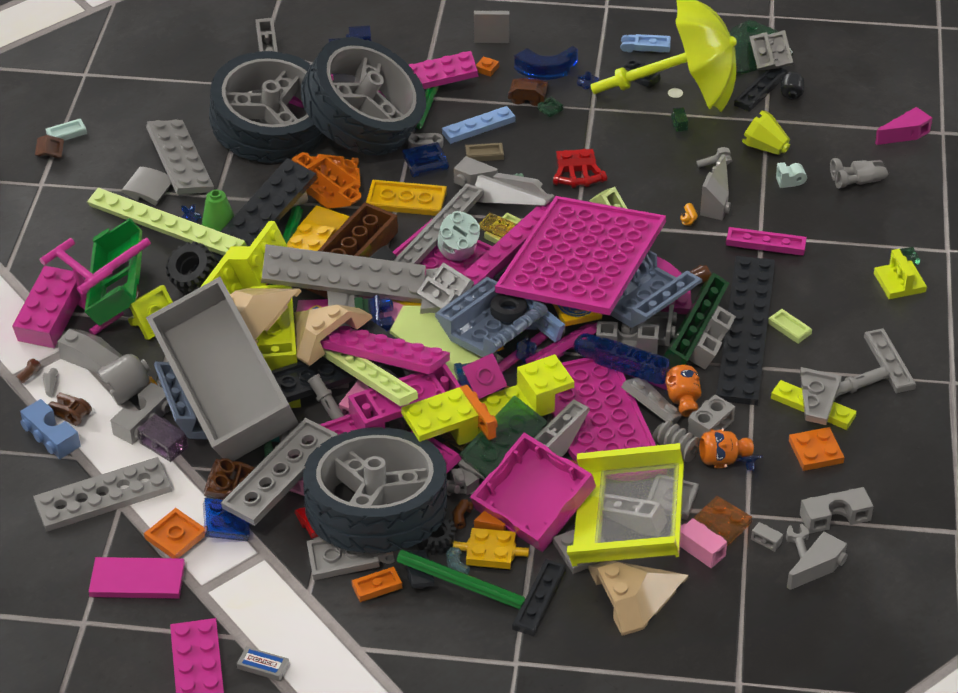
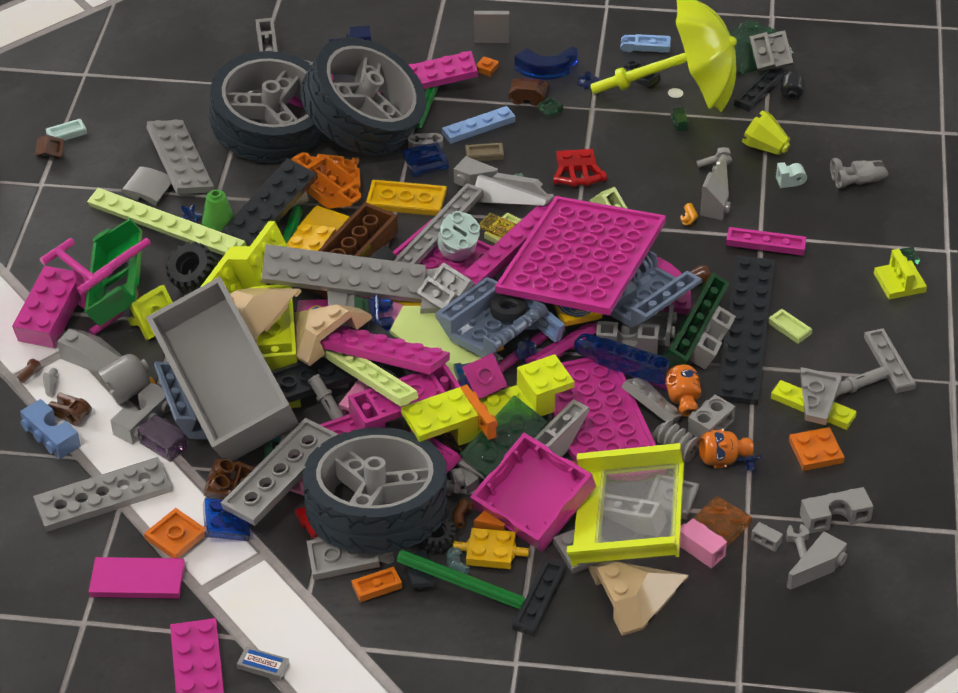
(907, 127): dark pink slope -> none

